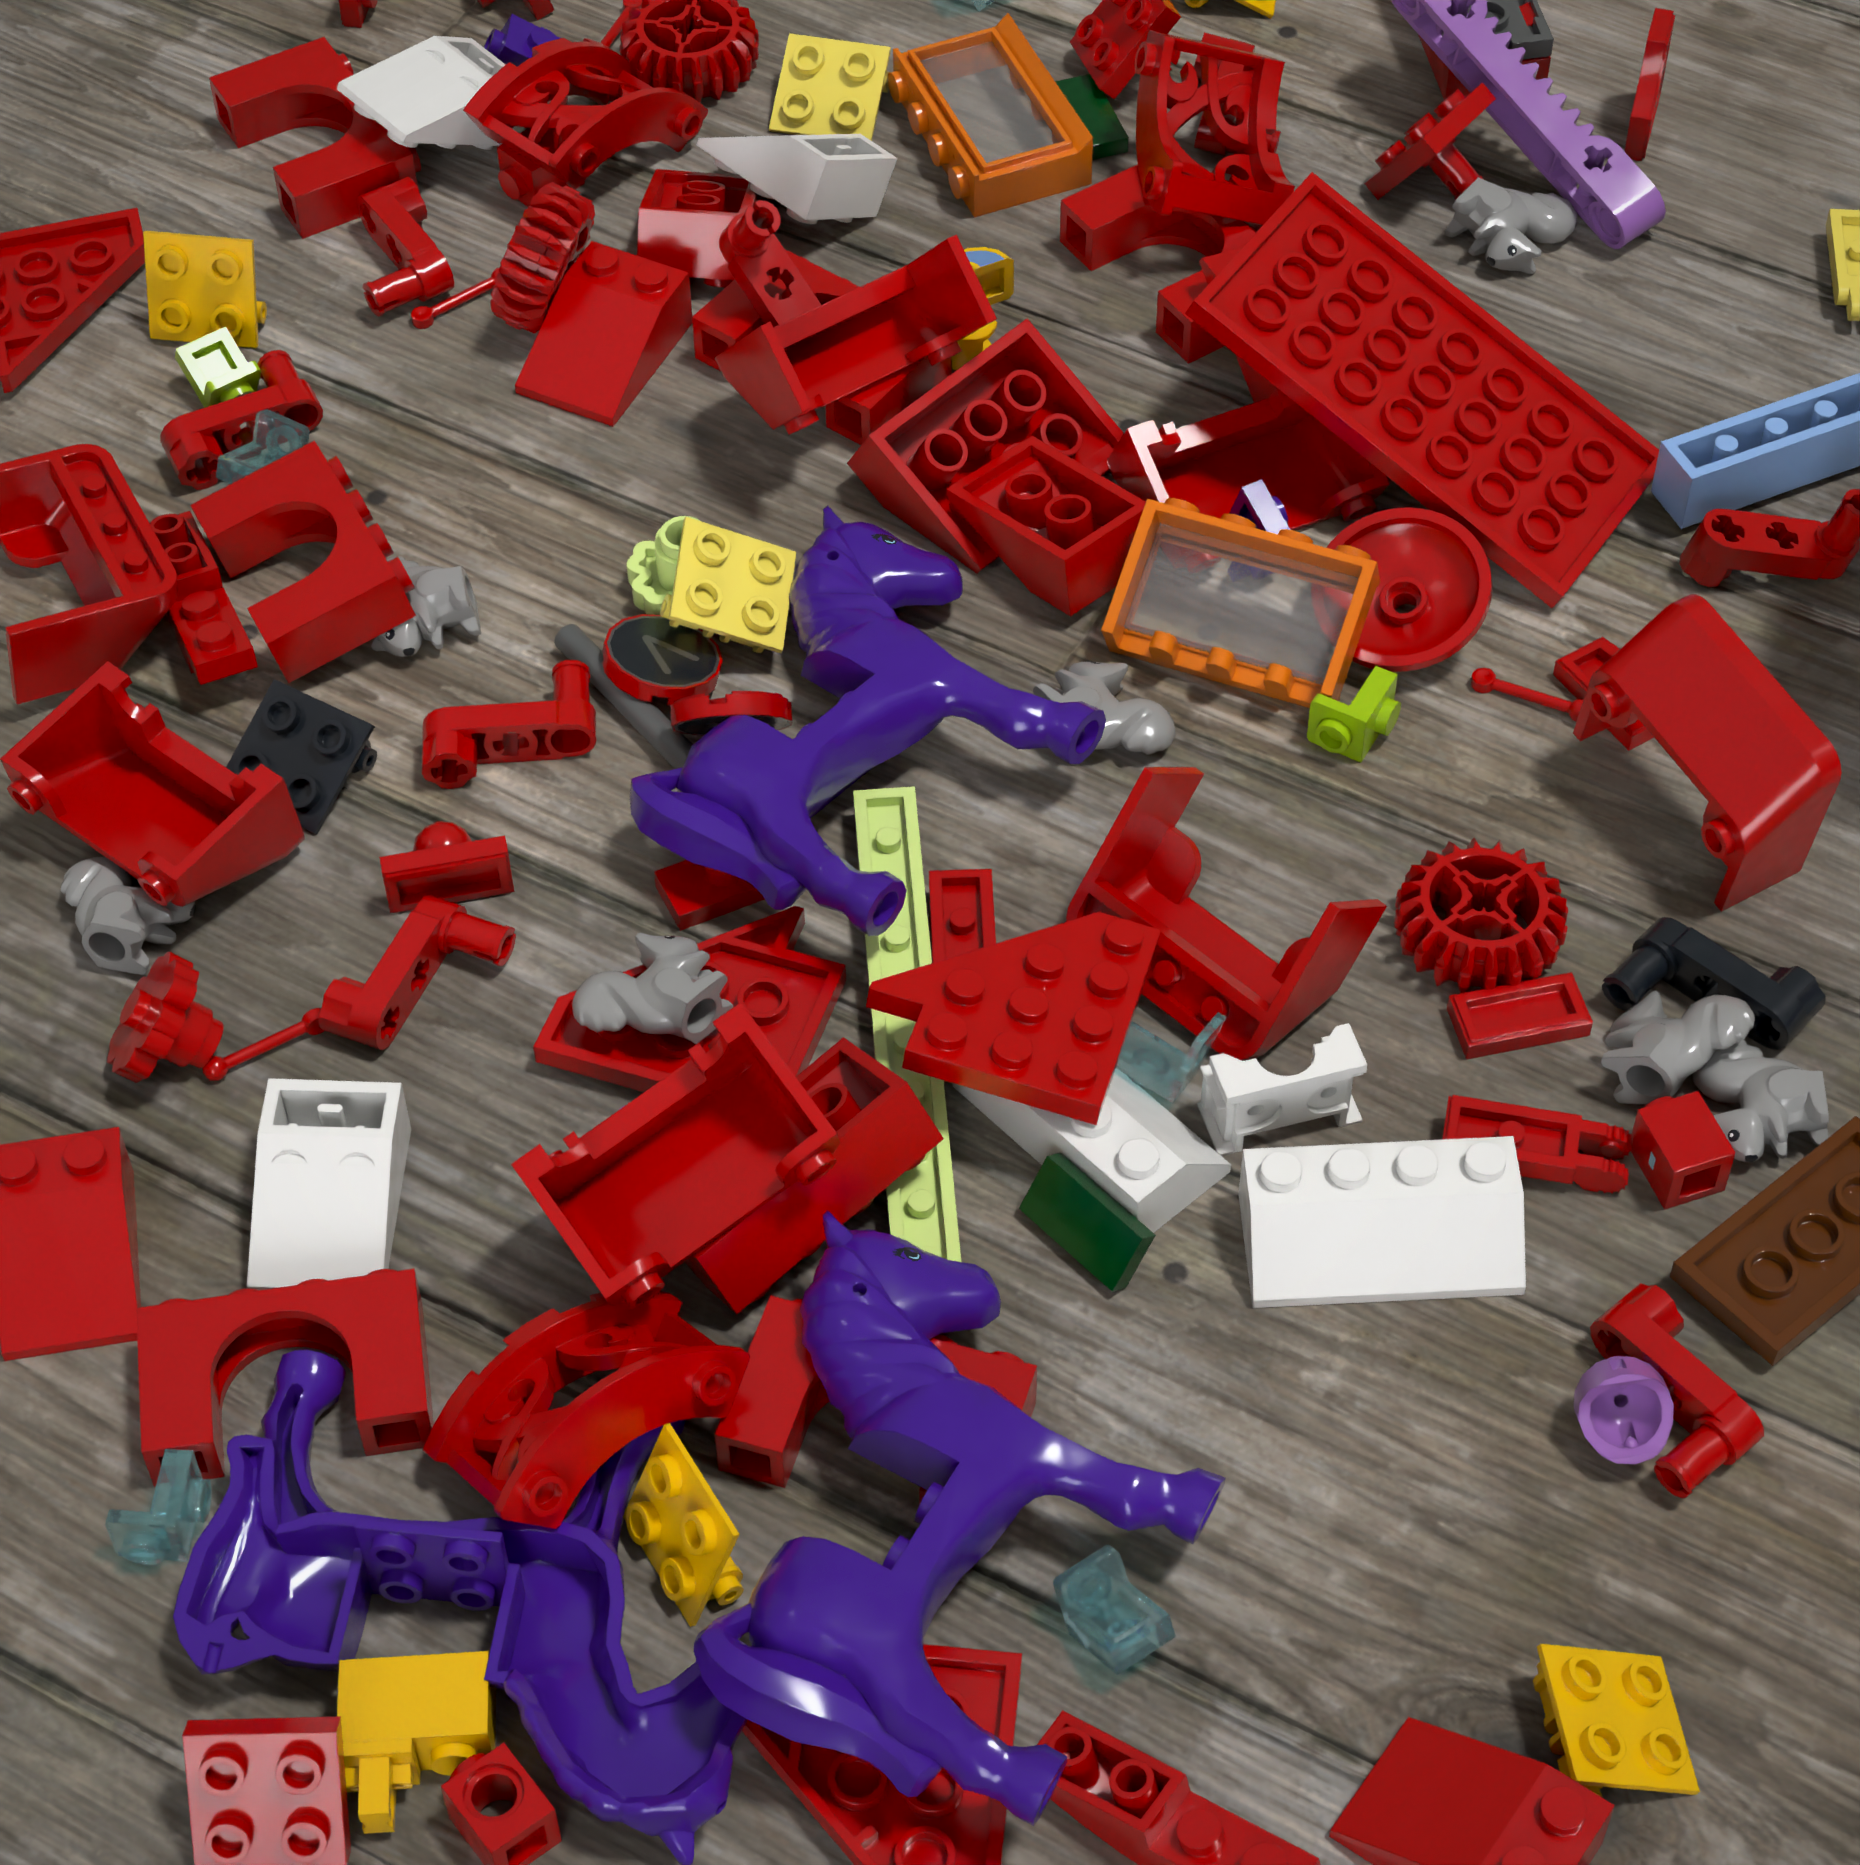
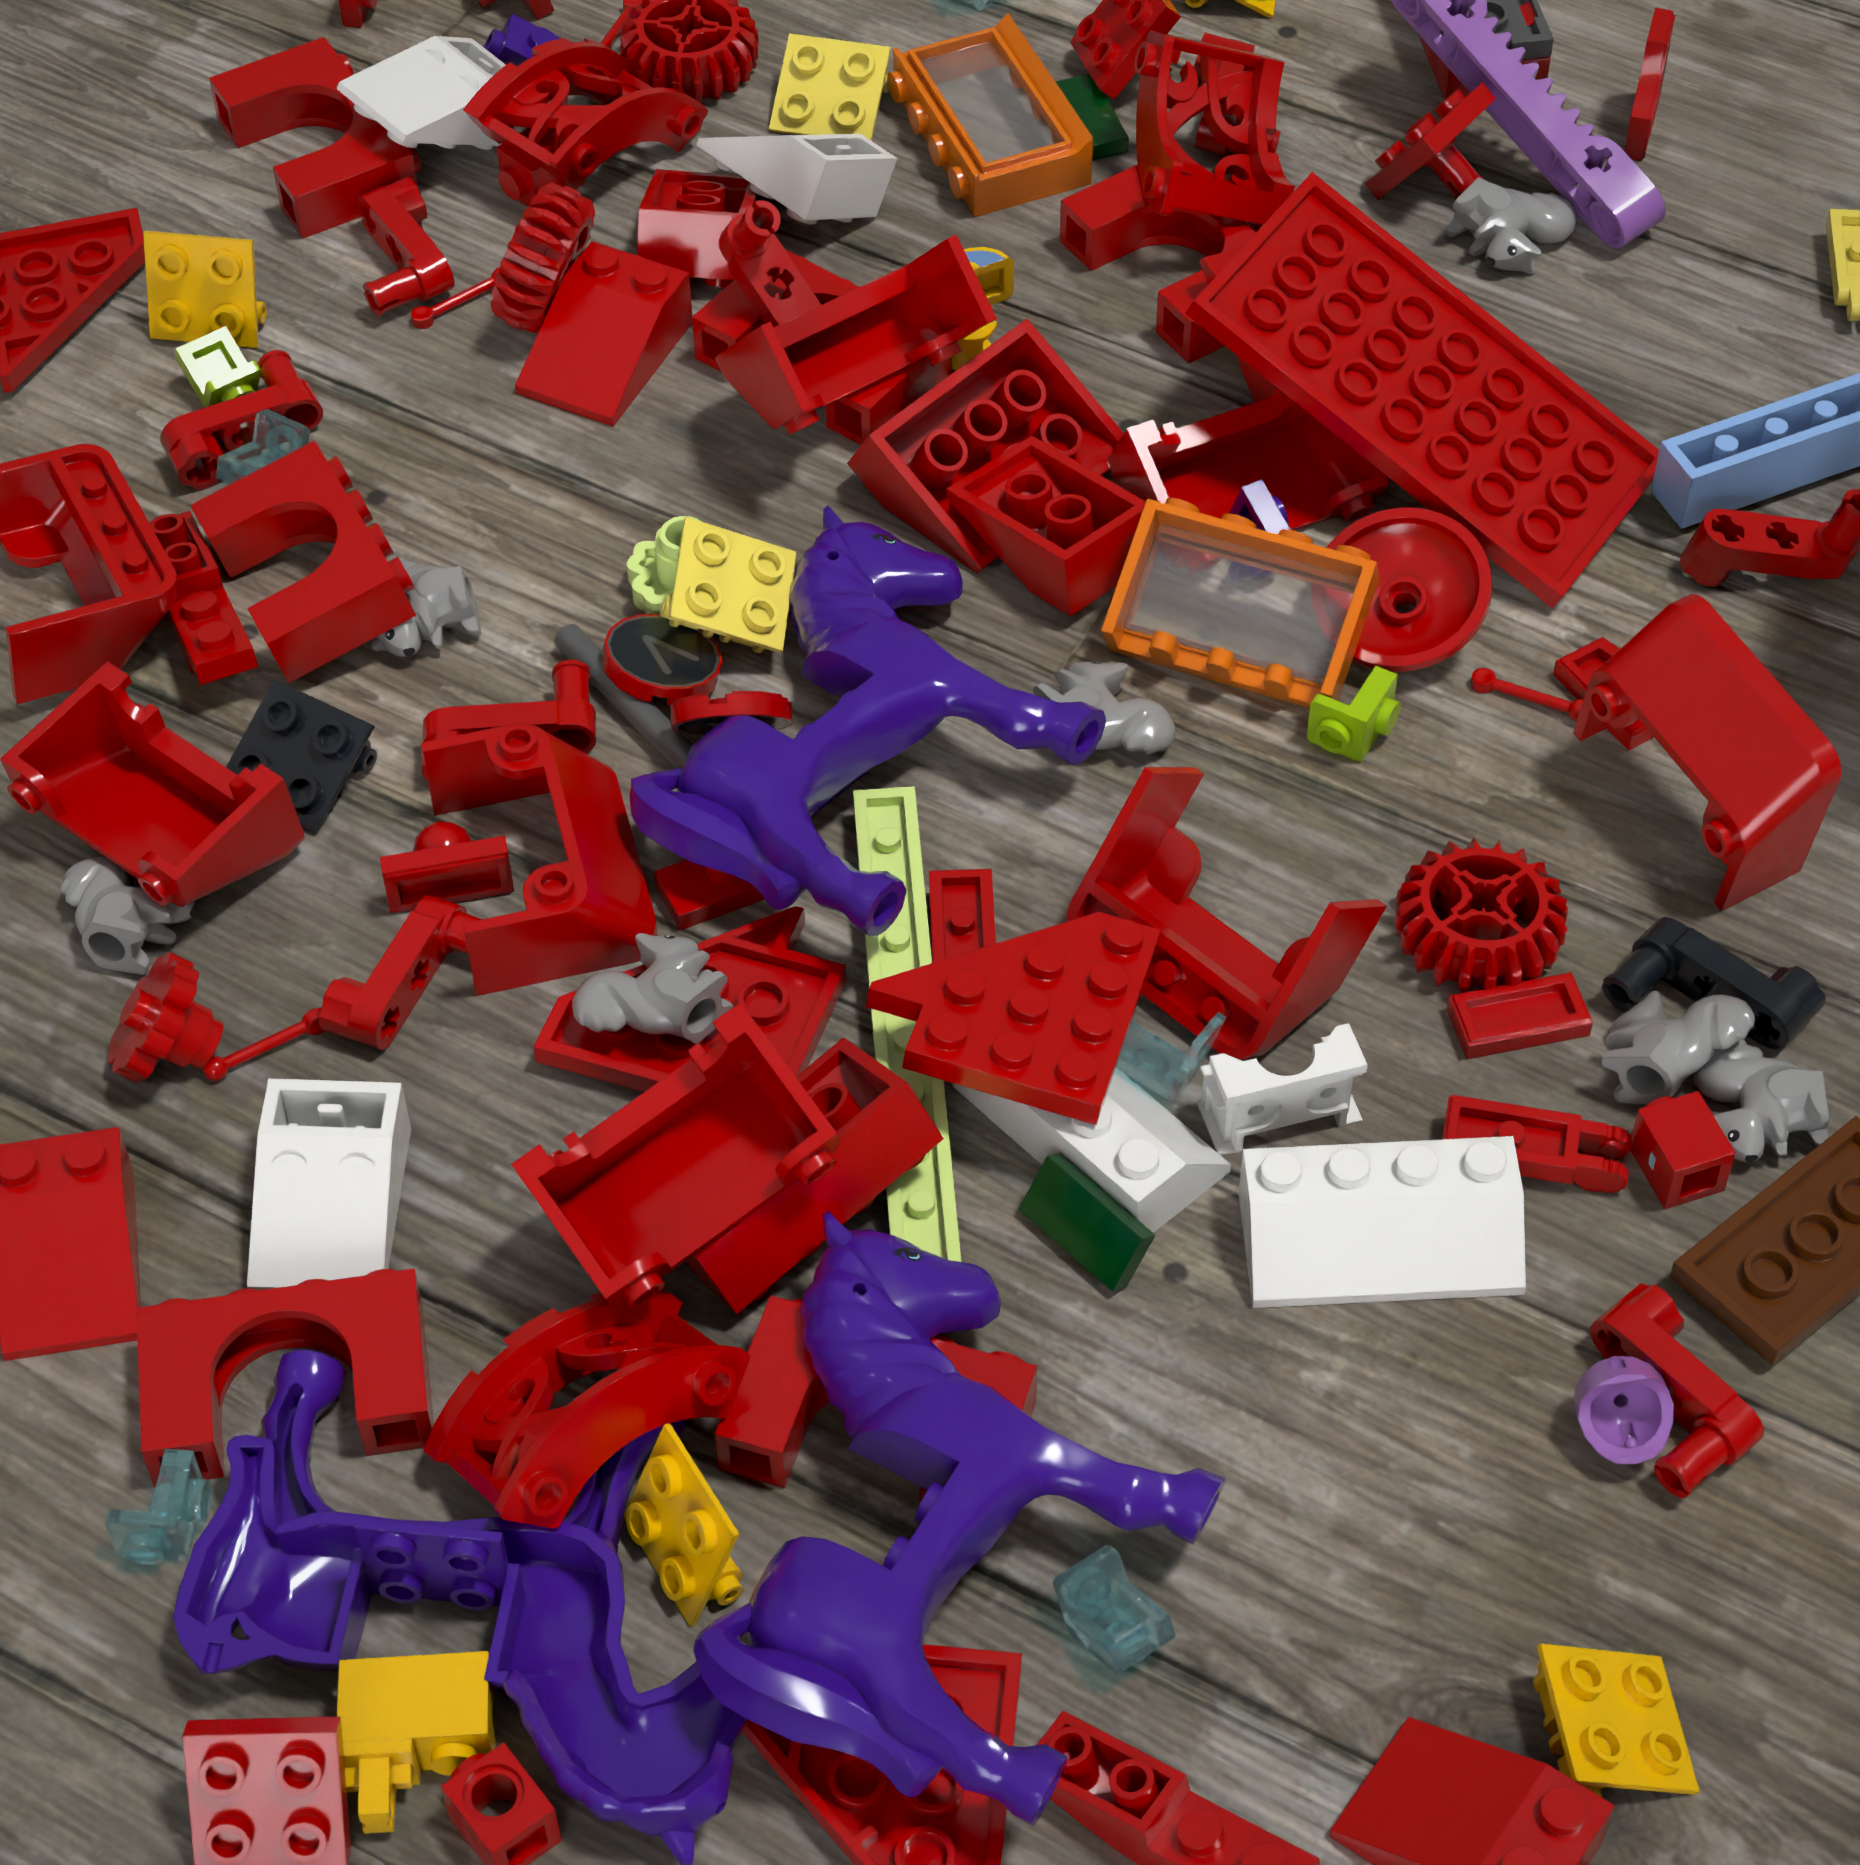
(577, 910): none -> red windscreen

